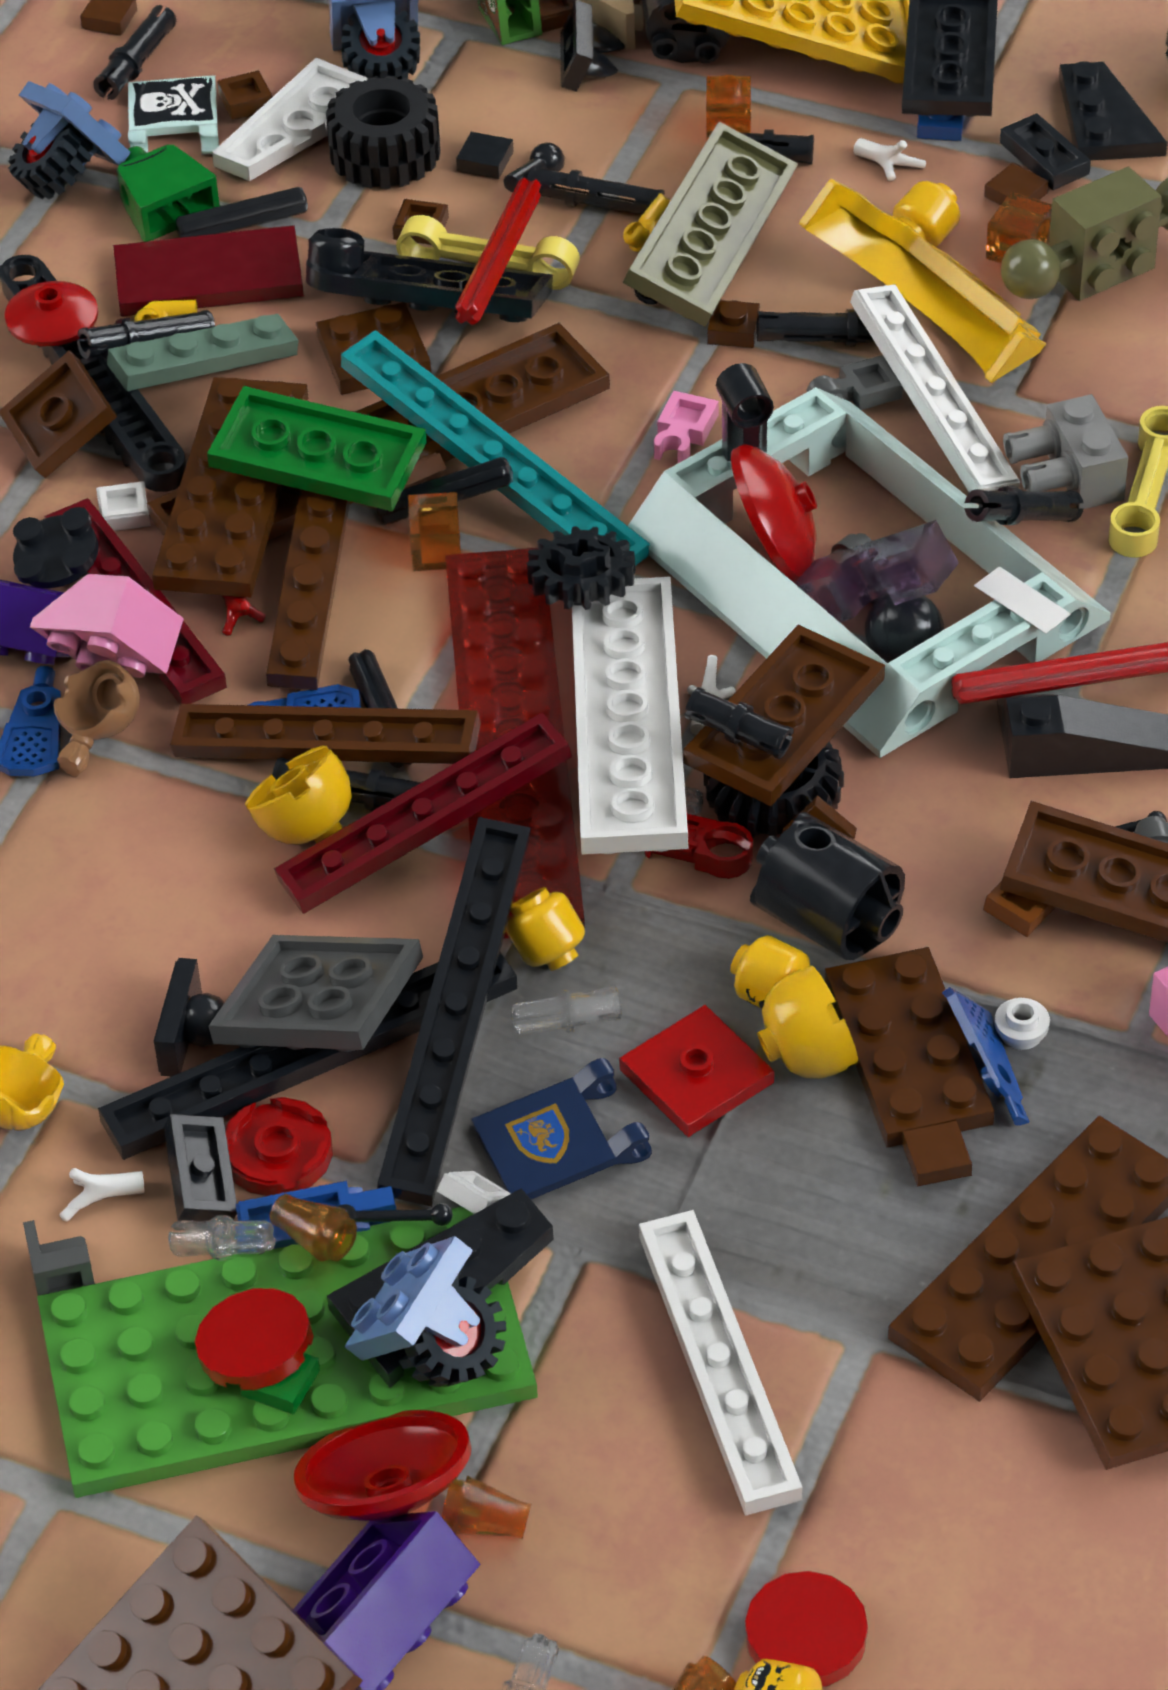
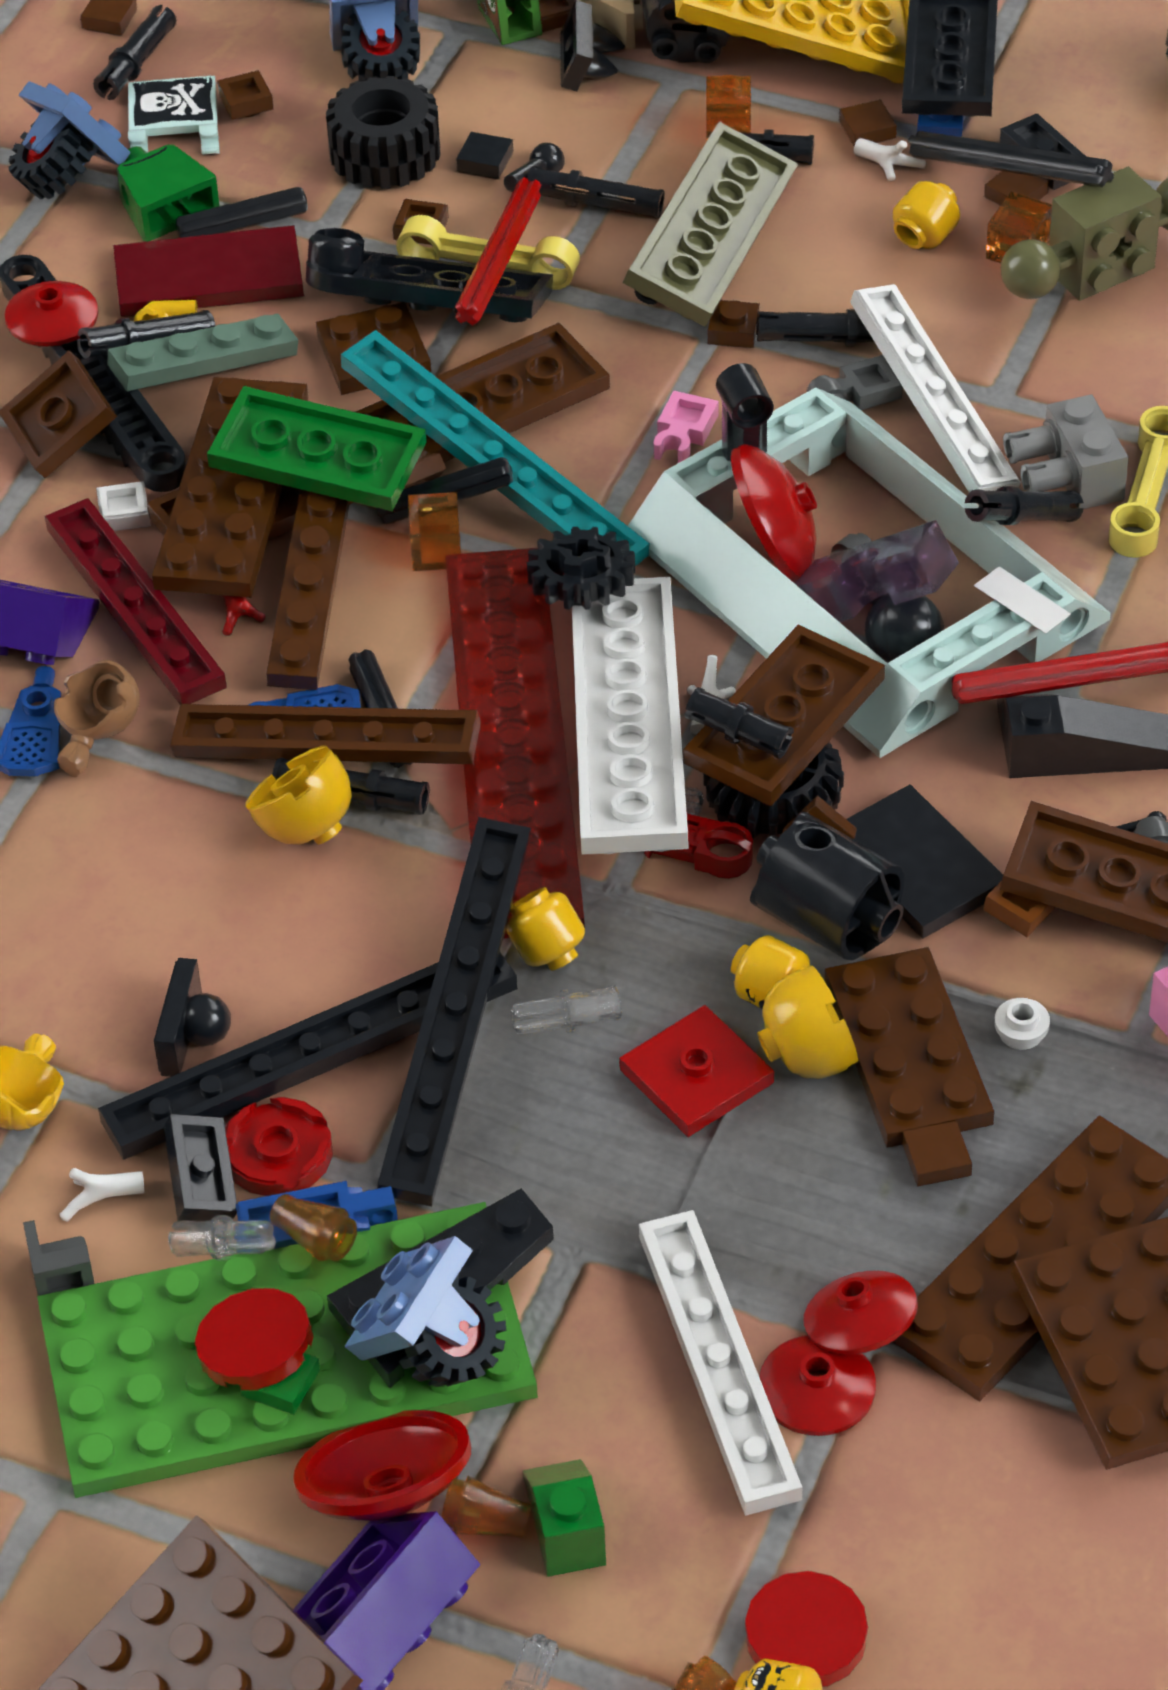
(54, 549): black piece -> none
(113, 622): bright pink slope -> none
(285, 123): white wing -> none
(316, 992): dark grey plate -> none
(422, 813): dark red plate -> none
(439, 1214): black hinge -> none
(470, 1190): white tile -> none
(554, 1136): dark blue flag -> none
(566, 1517): none -> green slope
(638, 232): yellow arm -> none
(817, 1403): none -> red dish
(860, 1312): none -> red dish
(868, 122): none -> reddish brown tile
(925, 277): yellow windscreen -> none
(940, 866): none -> black tile
(982, 1036): blue piece -> none
(1011, 158): none -> black axle
(1104, 116): black wing -> none

